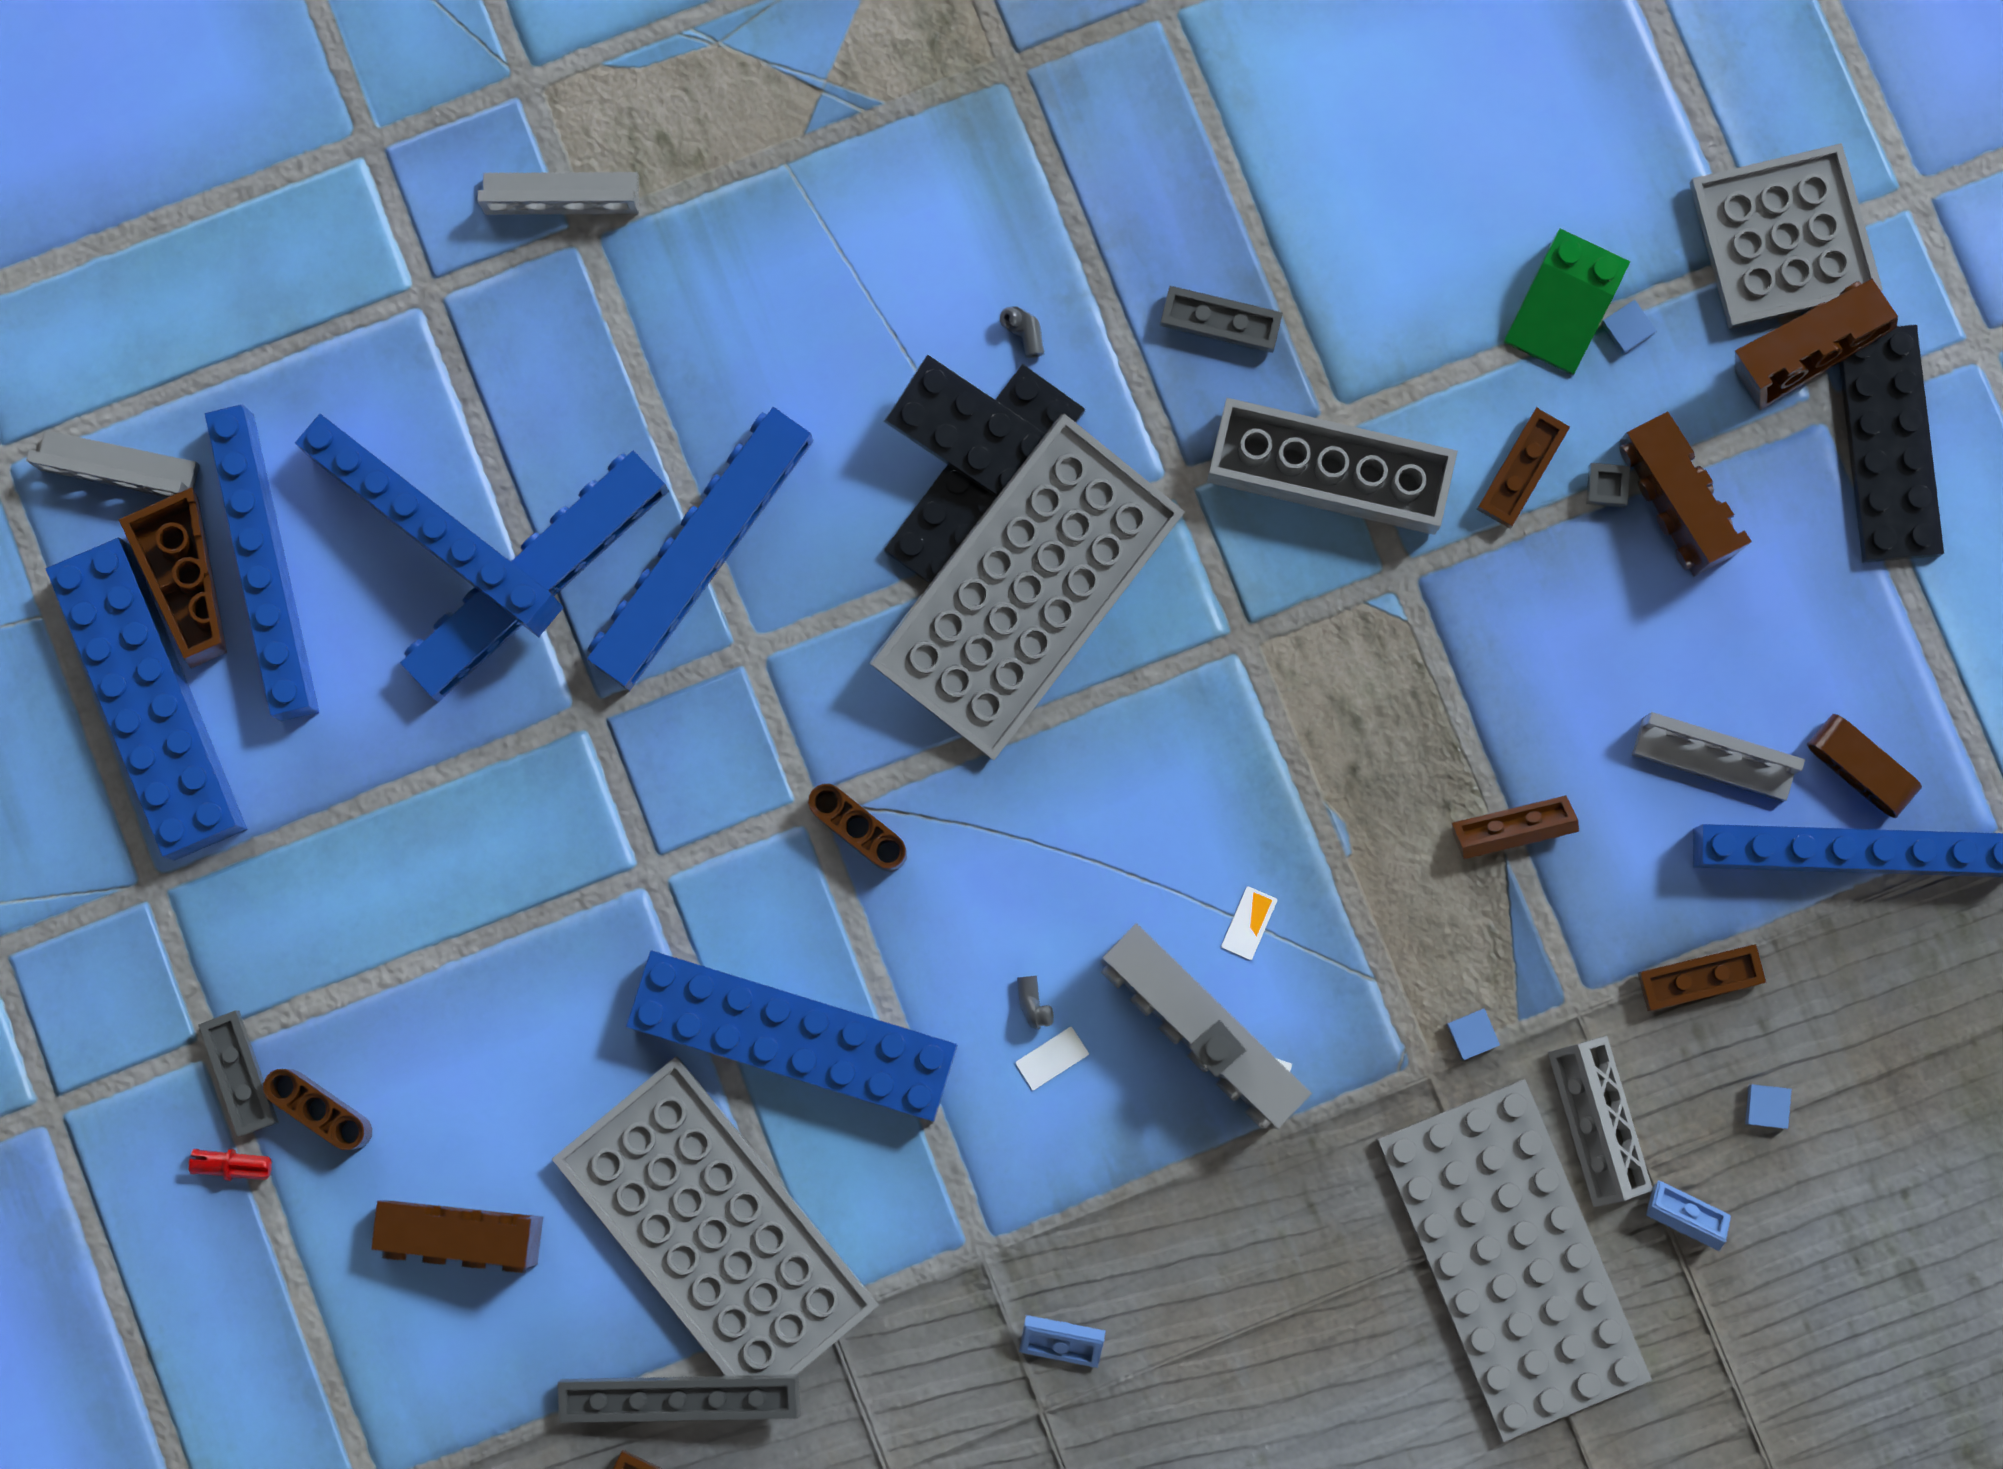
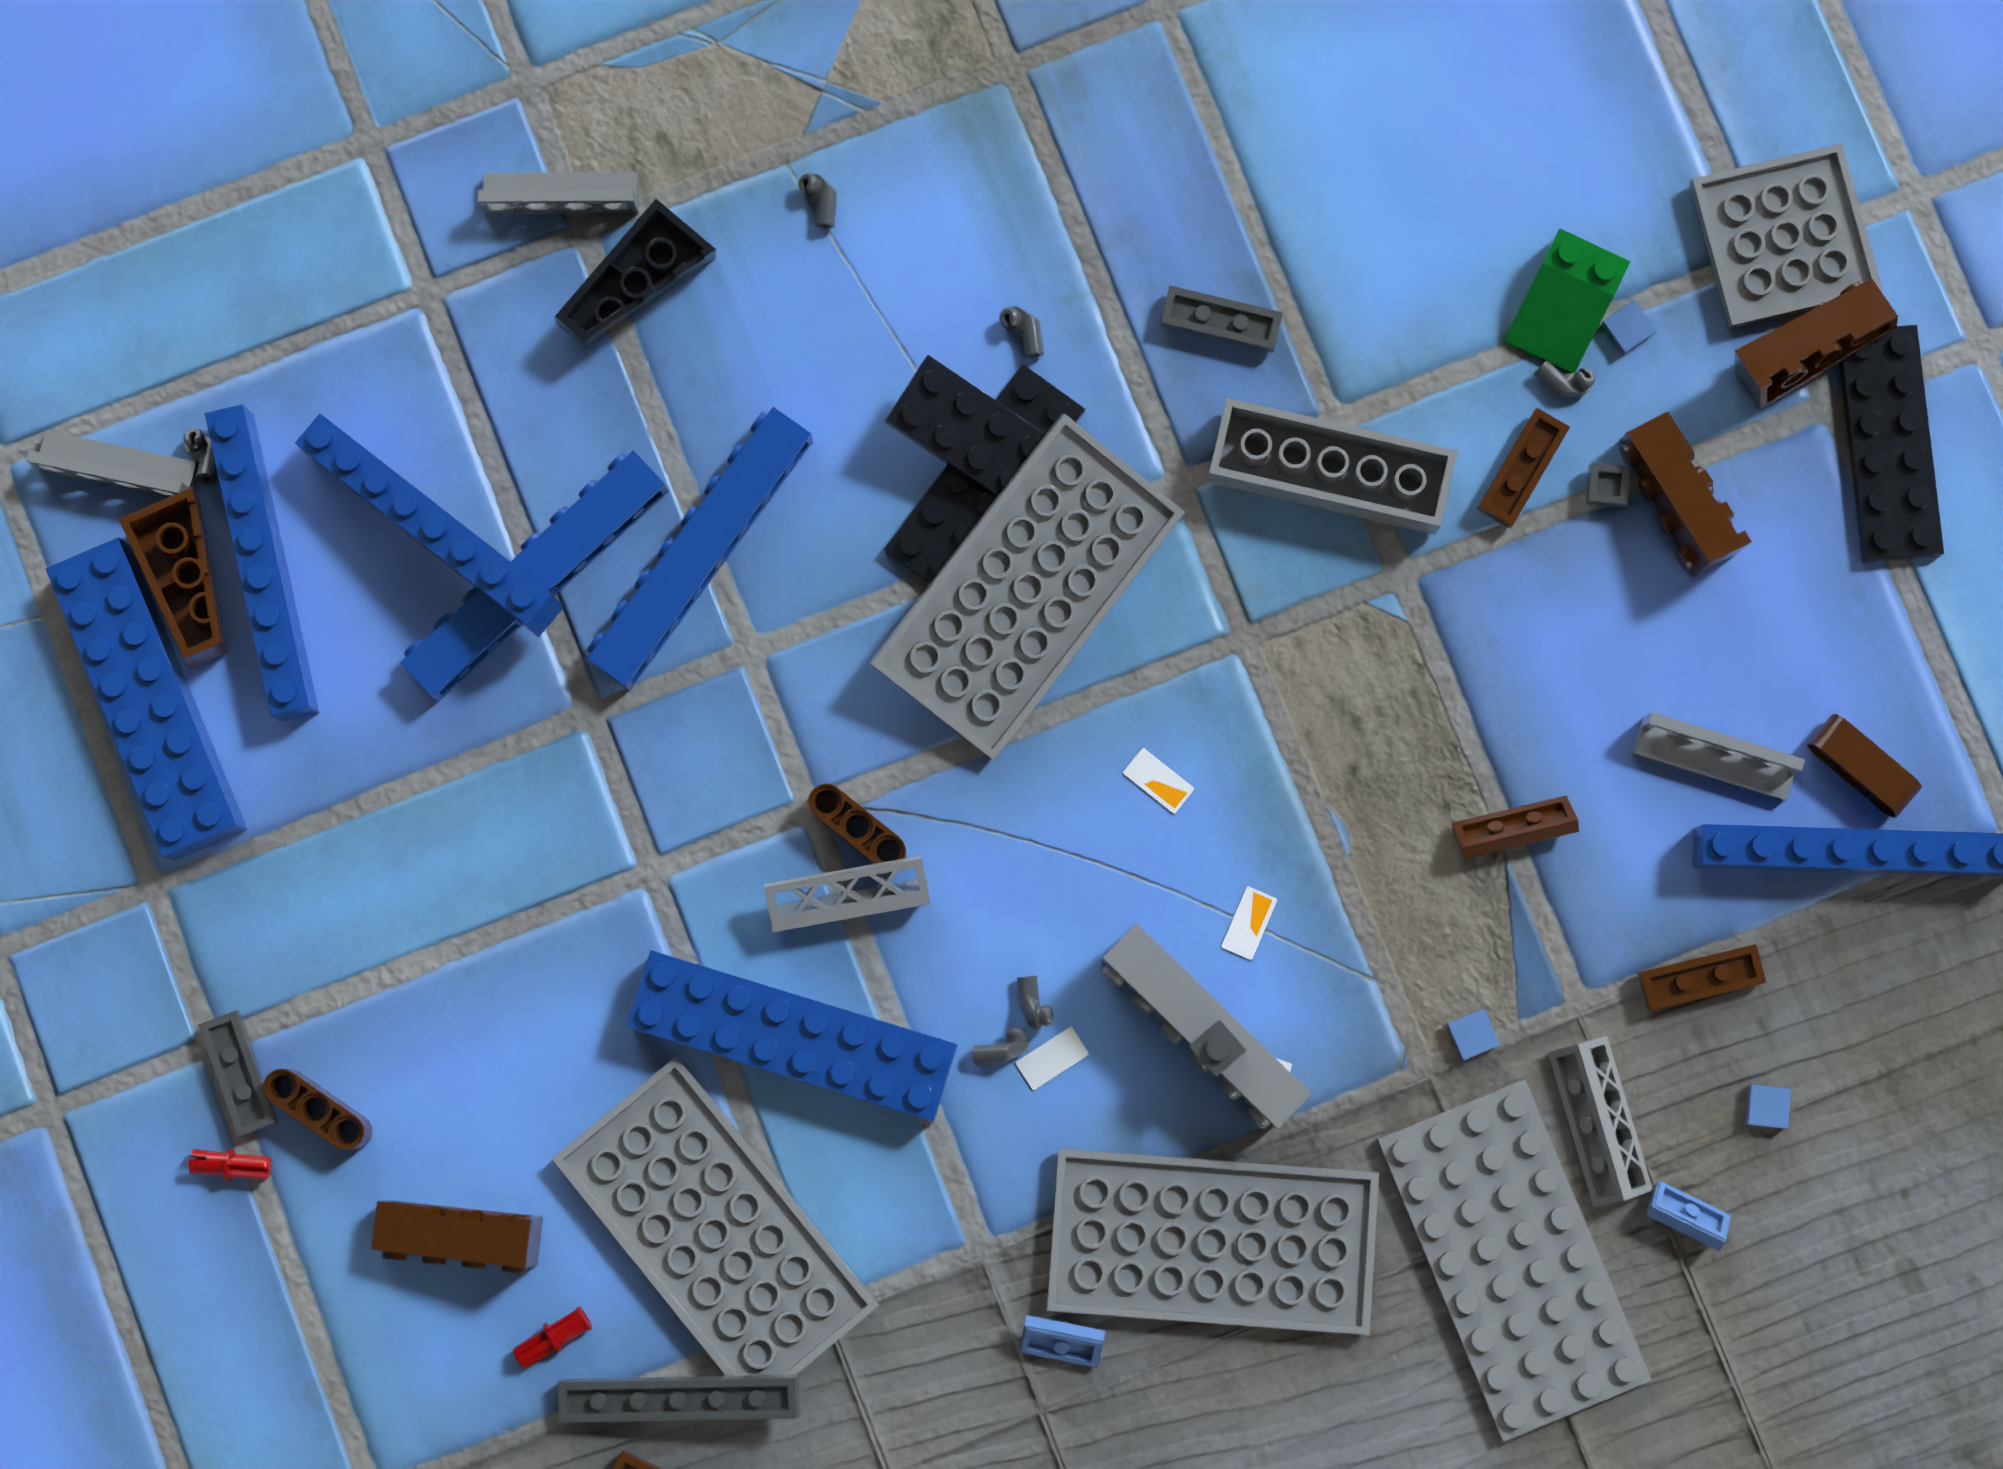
(200, 449): none -> dark grey arm
(552, 1337): none -> red axle
(635, 273): none -> black wedge
(822, 195): none -> dark grey arm
(848, 903): none -> light grey fence
(1004, 1052): none -> dark grey arm
(1158, 780): none -> white sticker
(1213, 1241): none -> light grey plate
(1565, 384): none -> dark grey arm

